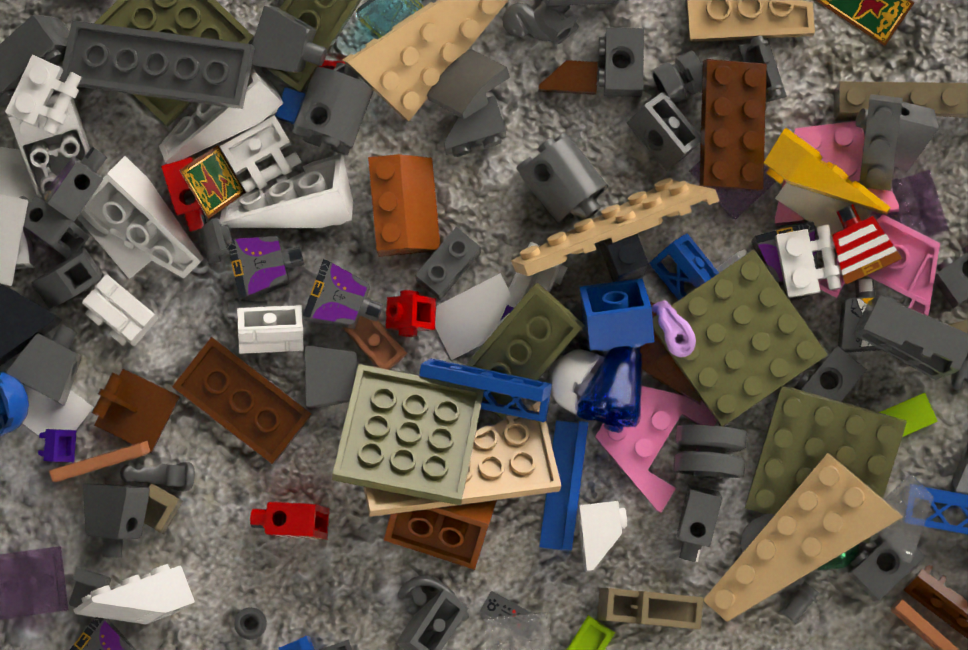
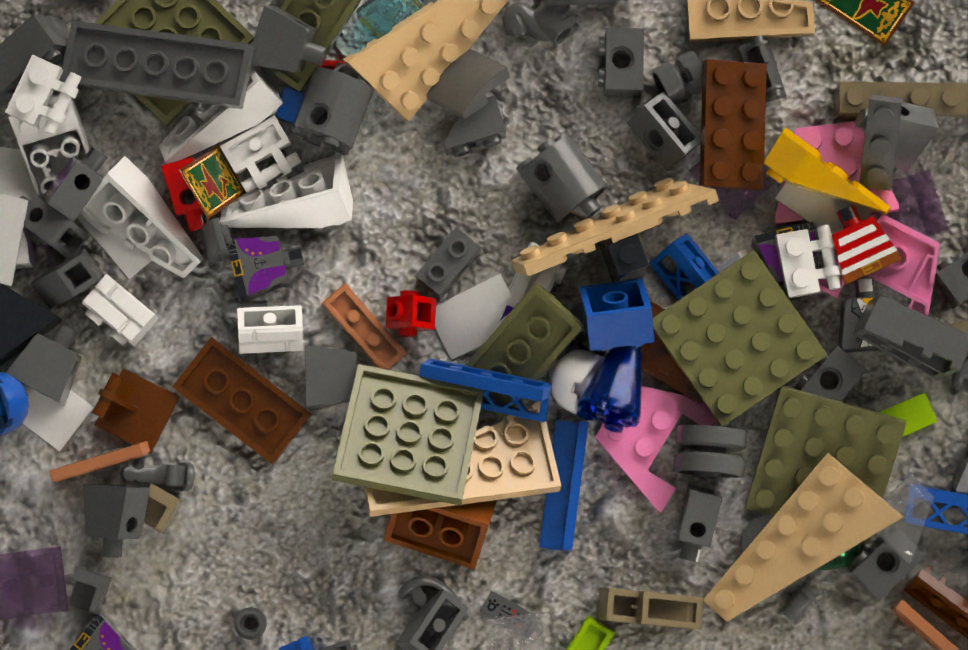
(58, 445): dark purple tile -> none
(140, 598): white slope -> none
(302, 520): red torso -> none
(340, 298): torso -> none
(404, 204): dark orange slope -> none
(573, 78): reddish brown tile -> none
(599, 529): white slope -> none
(677, 331): lavender piece -> none

